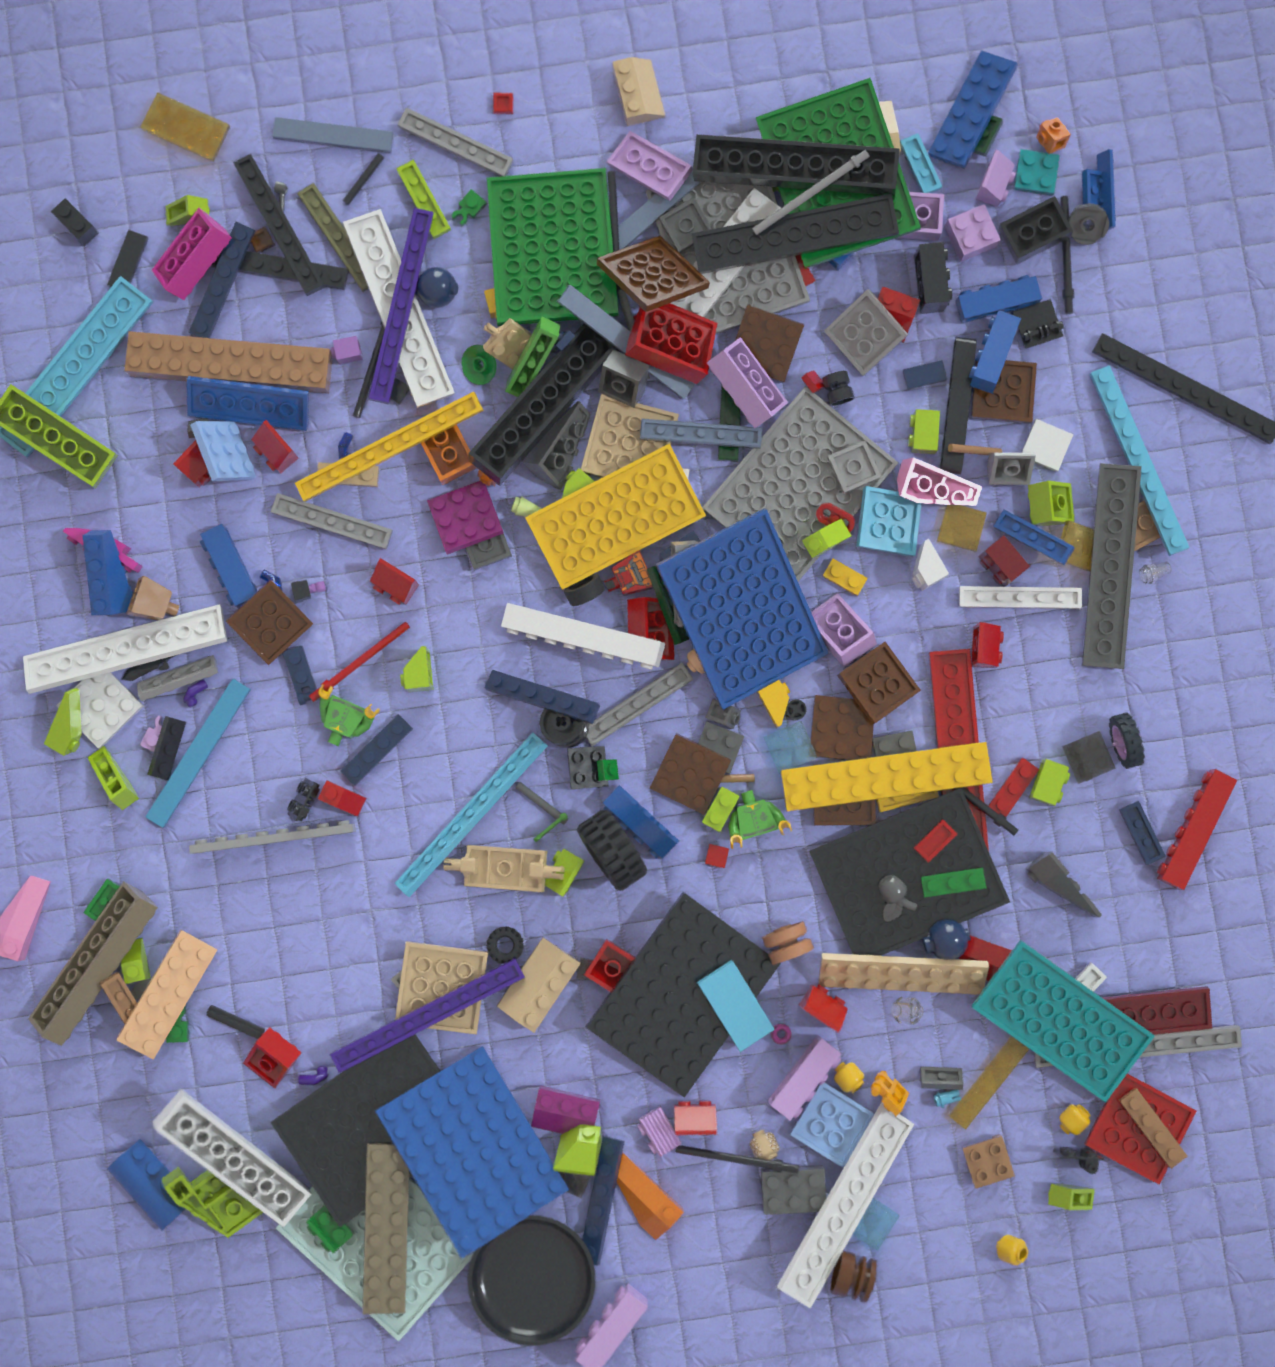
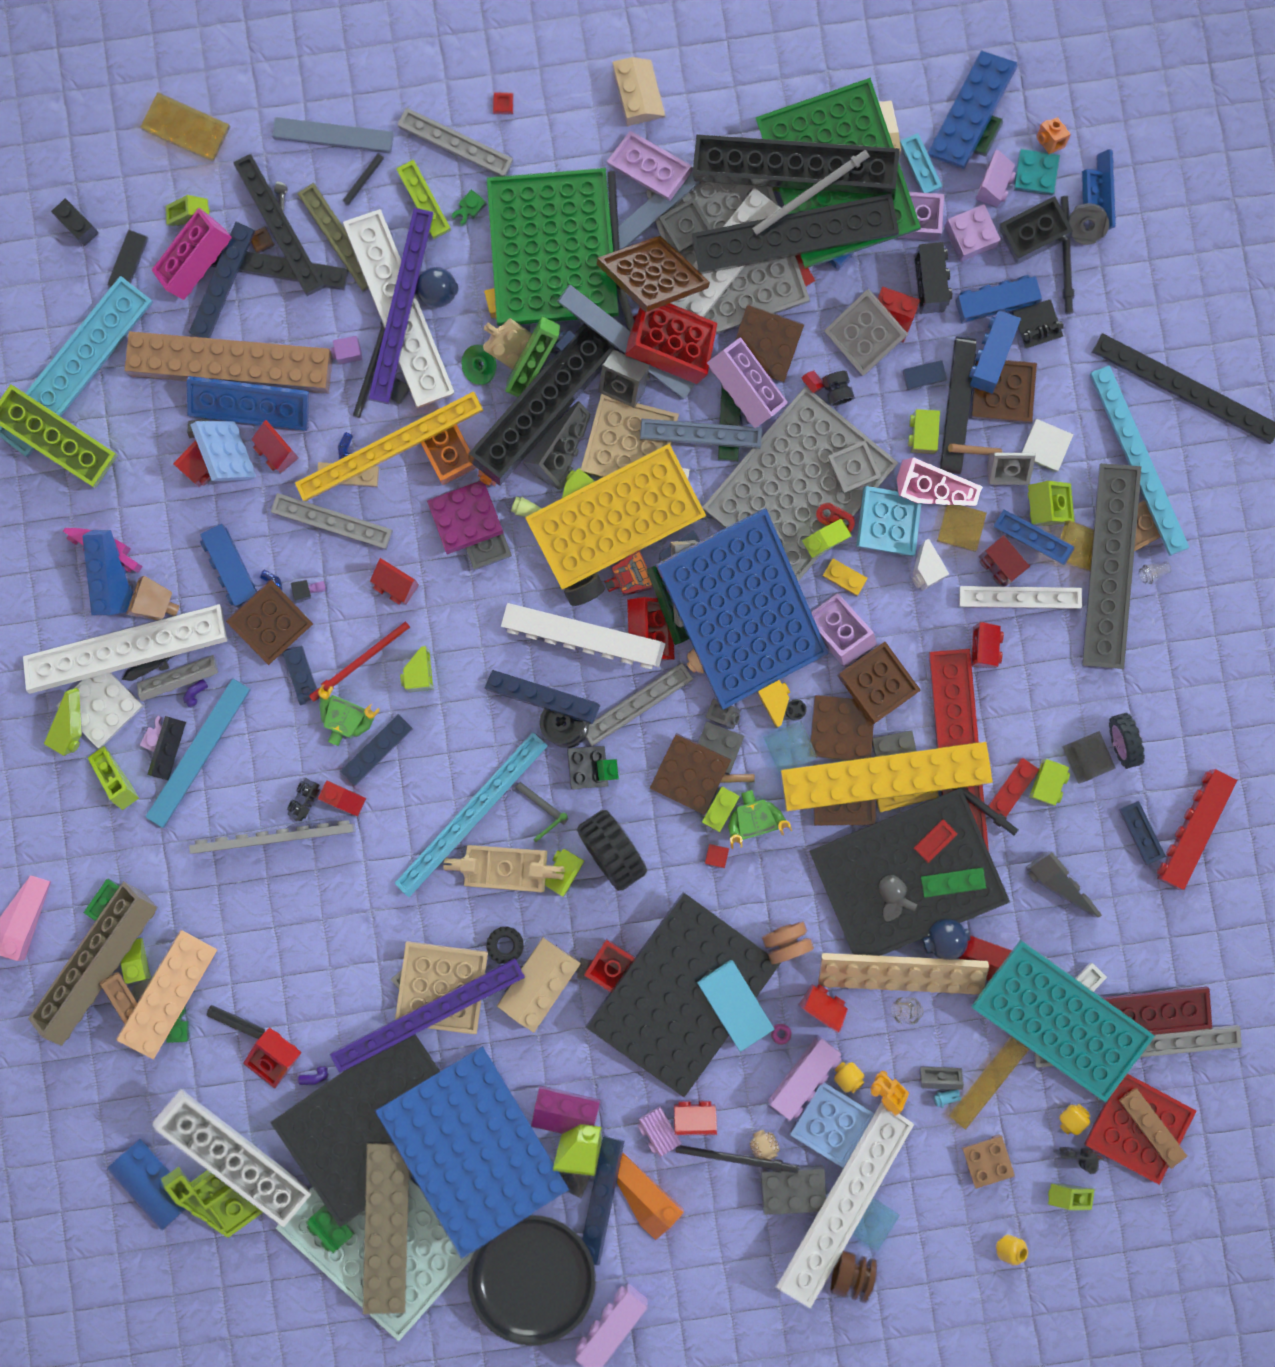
(641, 822): blue wedge -> none

